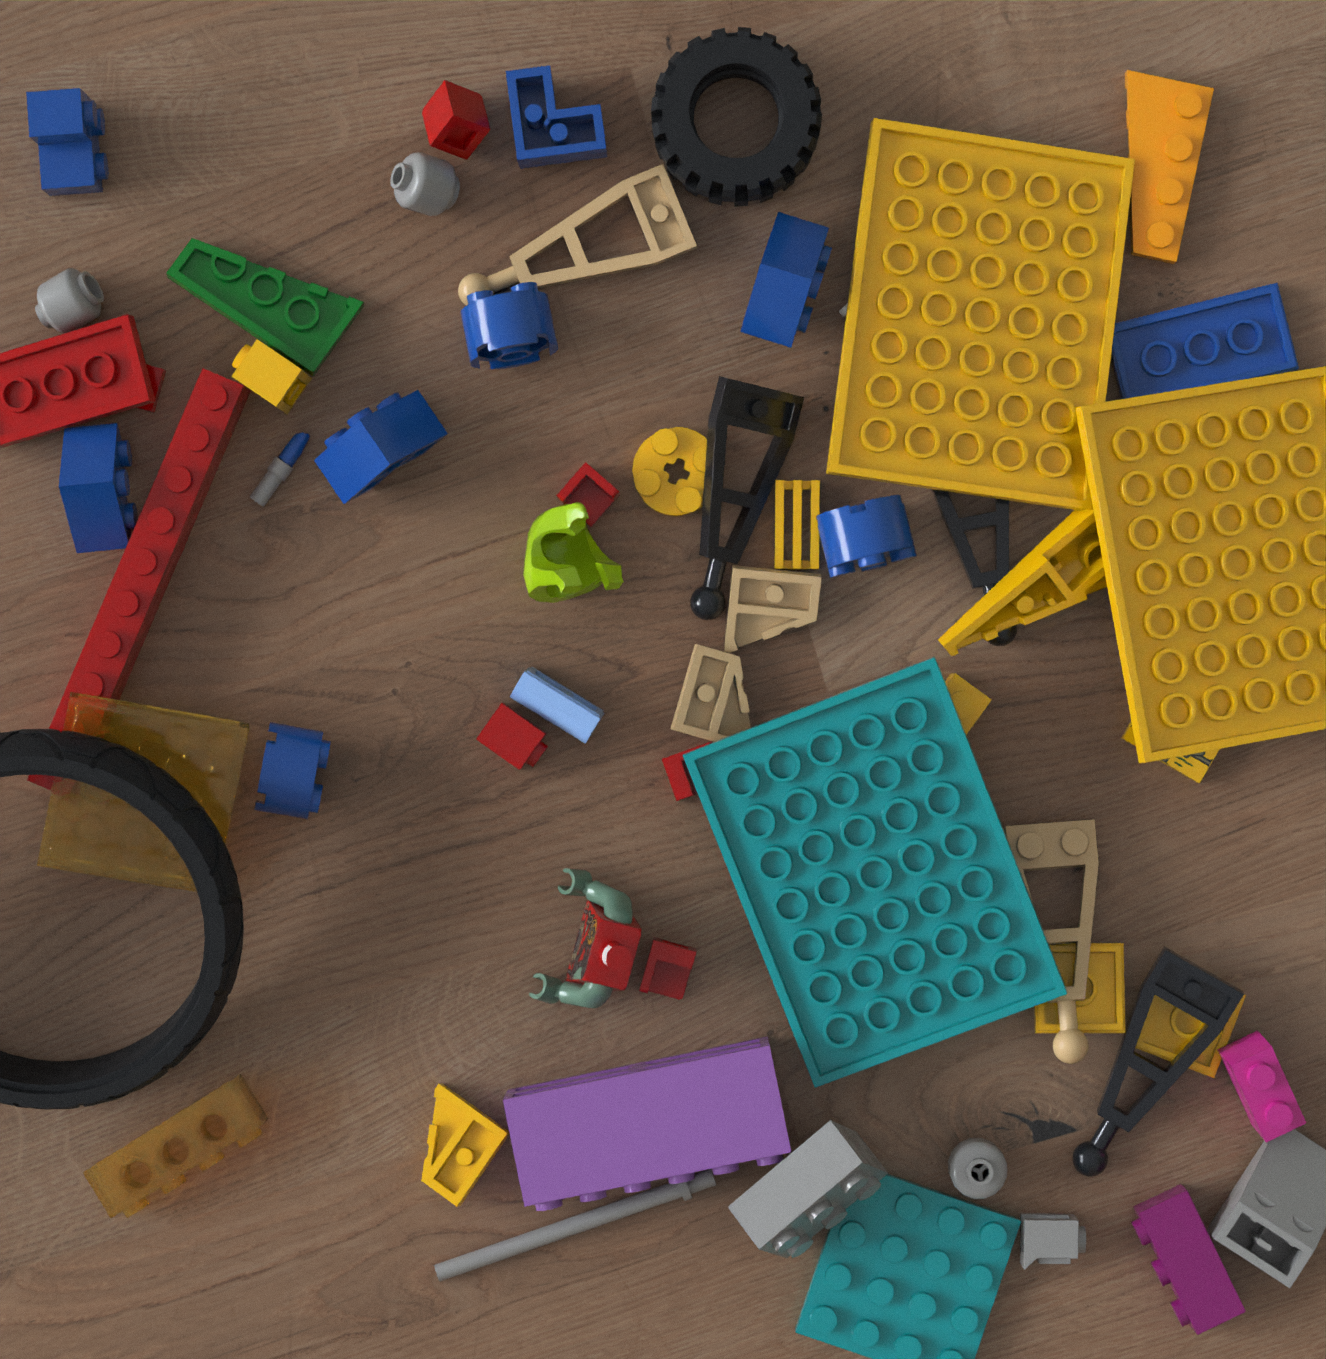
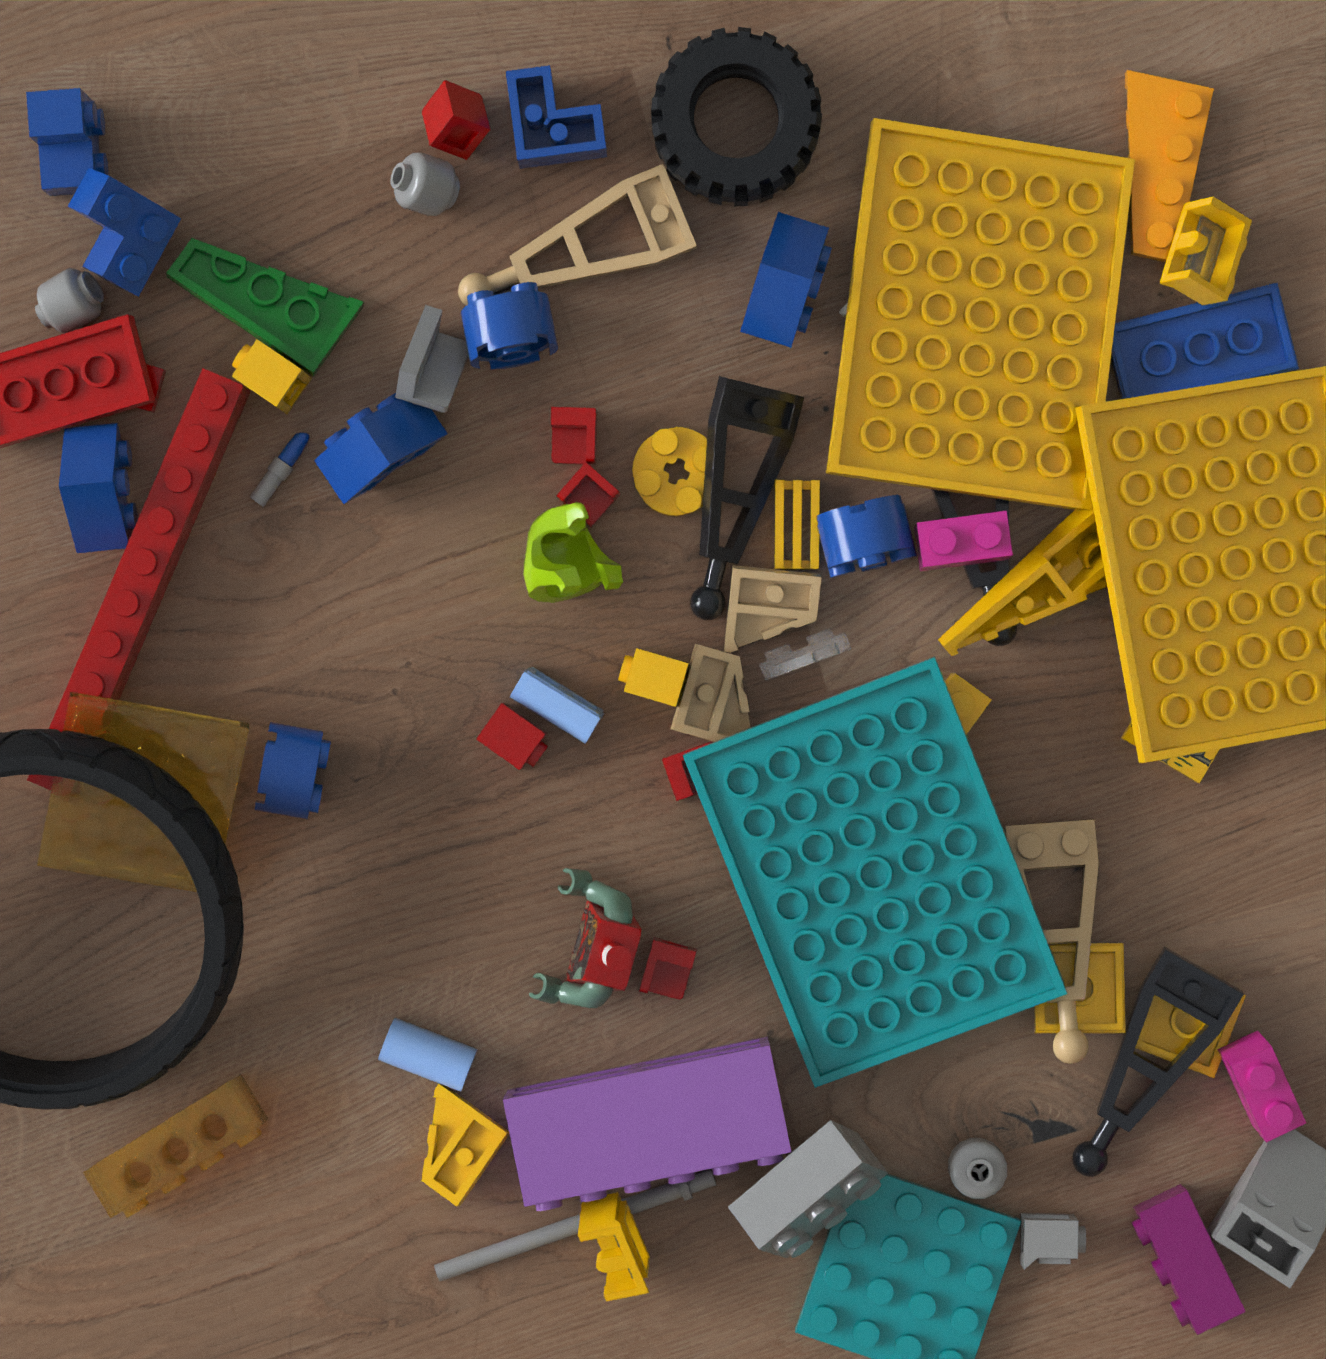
(132, 230): none -> blue brick
(427, 1054): none -> light blue brick
(431, 364): none -> light grey panel
(574, 435): none -> red panel
(621, 1245): none -> yellow window
(653, 676): none -> yellow brick
(821, 646): none -> clear wing
(963, 541): none -> dark pink brick
(1206, 250): none -> yellow window

